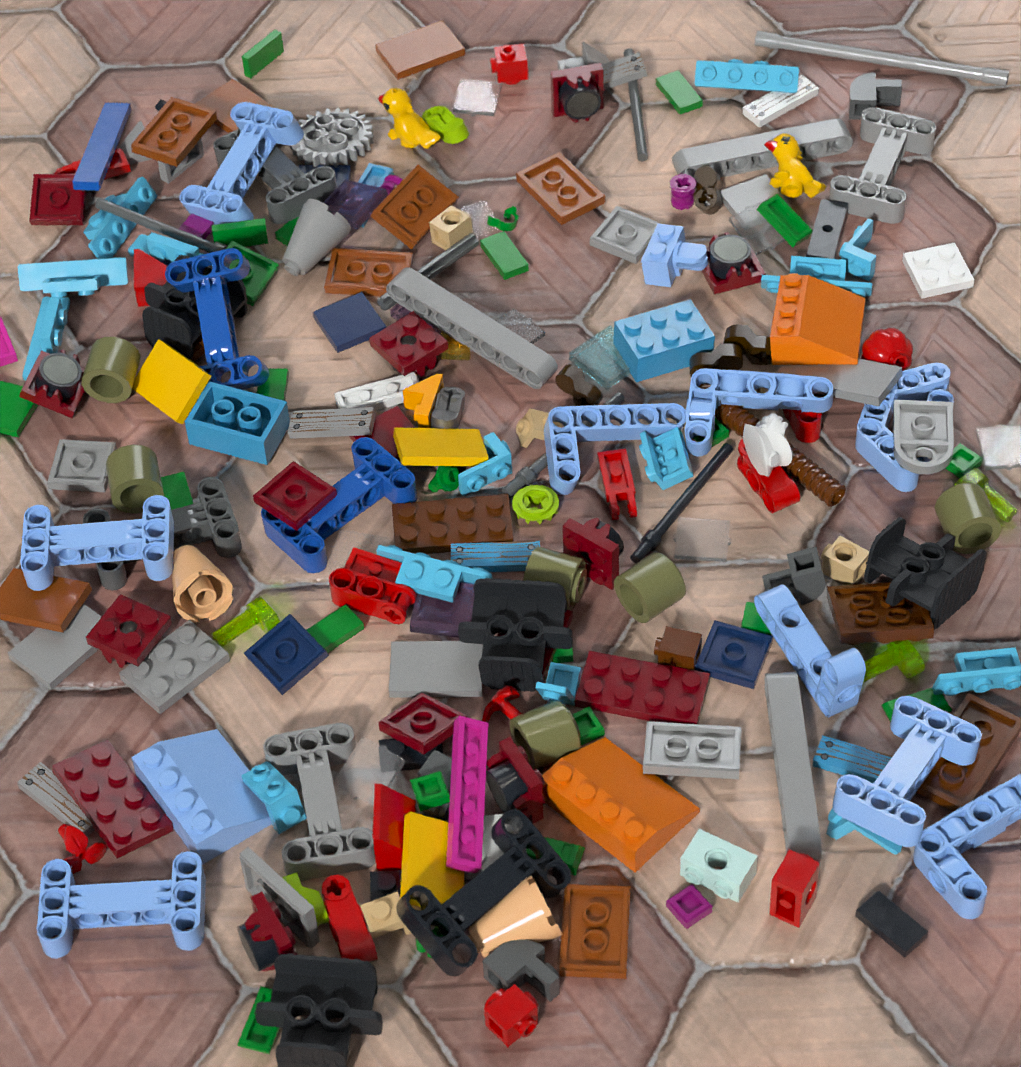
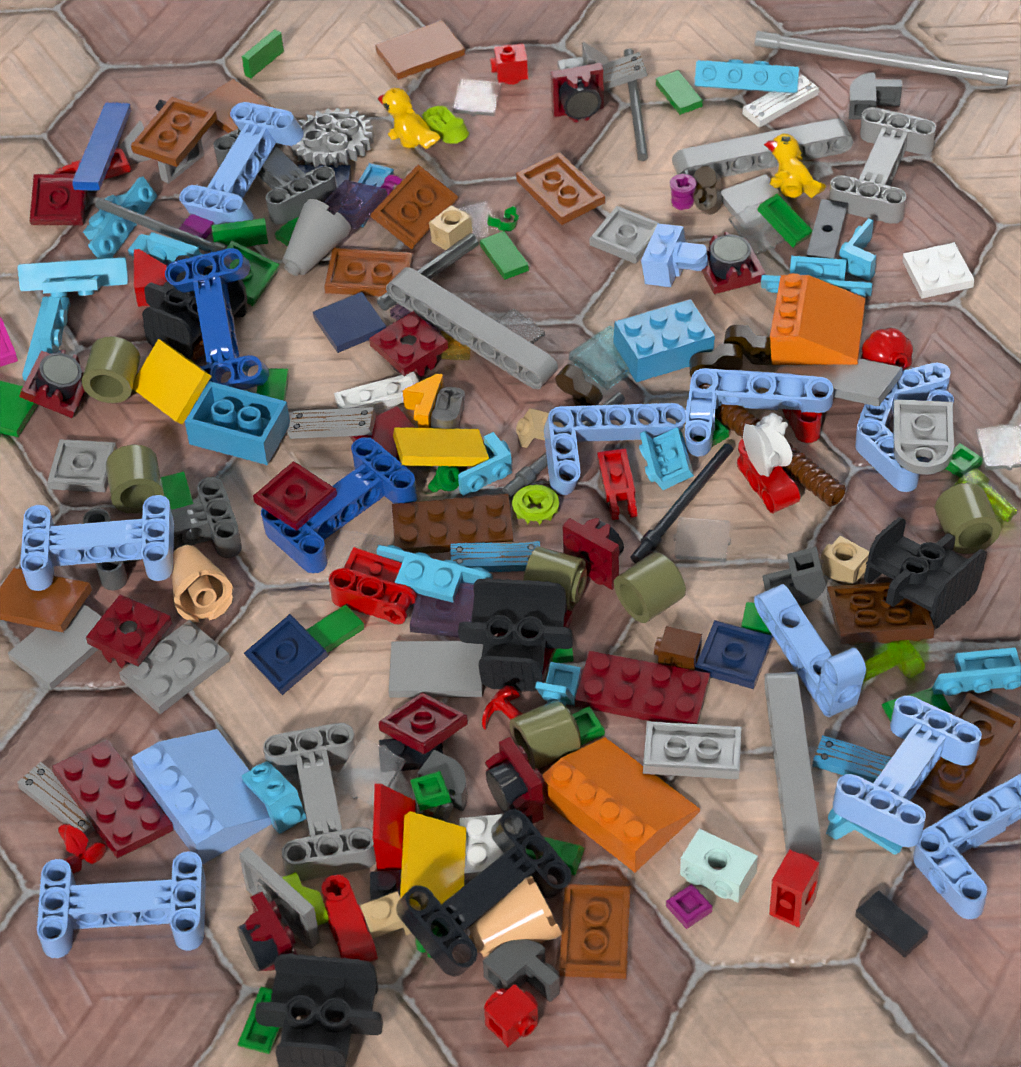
(257, 613): clear neon green piece -> none
(467, 795): dark pink plate -> none

